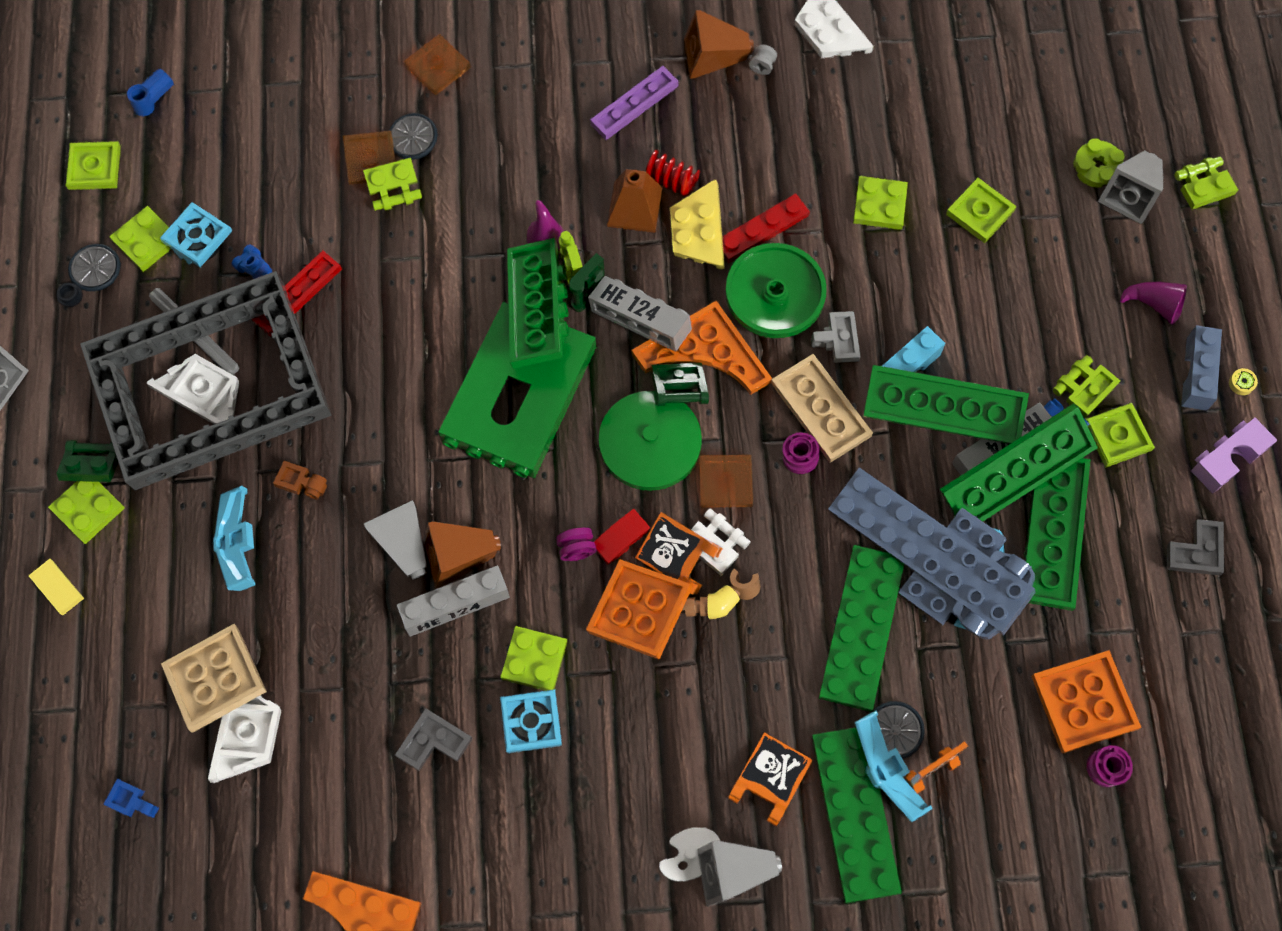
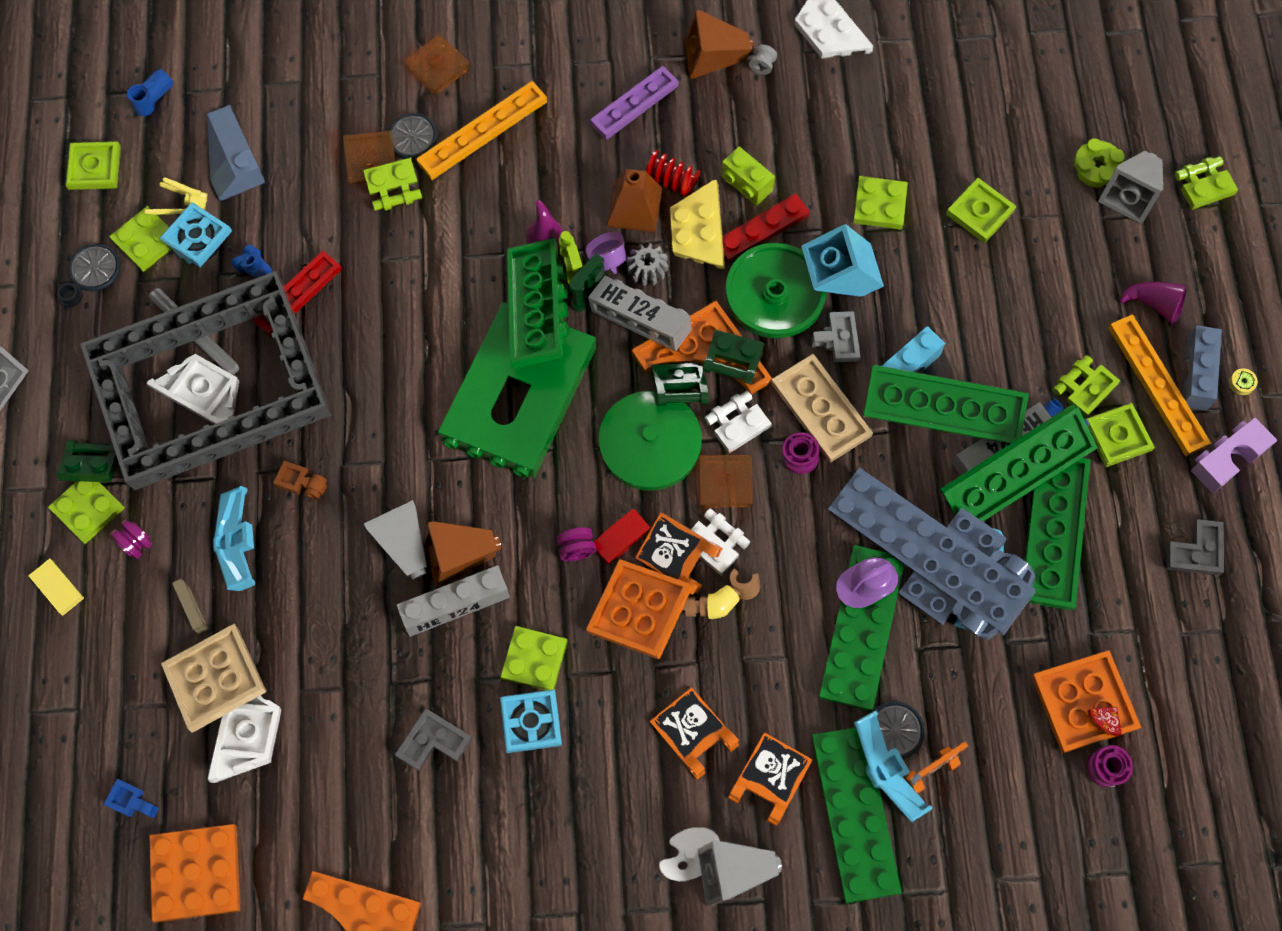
(131, 539): none -> magenta wheel
(190, 606): none -> dark tan tile
(191, 195): none -> light yellow plant
(194, 873): none -> orange plate
(230, 157): none -> sand blue wedge
(481, 130): none -> light orange plate
(610, 247): none -> medium lavender piece
(643, 256): none -> light grey gear
(692, 729): none -> flag
(734, 350): none -> dark green plate
(741, 428): none -> white plate
(747, 176): none -> lime brick
(842, 263): none -> medium azure slope
(867, 582): none -> medium lavender piece
(1106, 719): none -> red tile
(1159, 385): none -> light orange plate

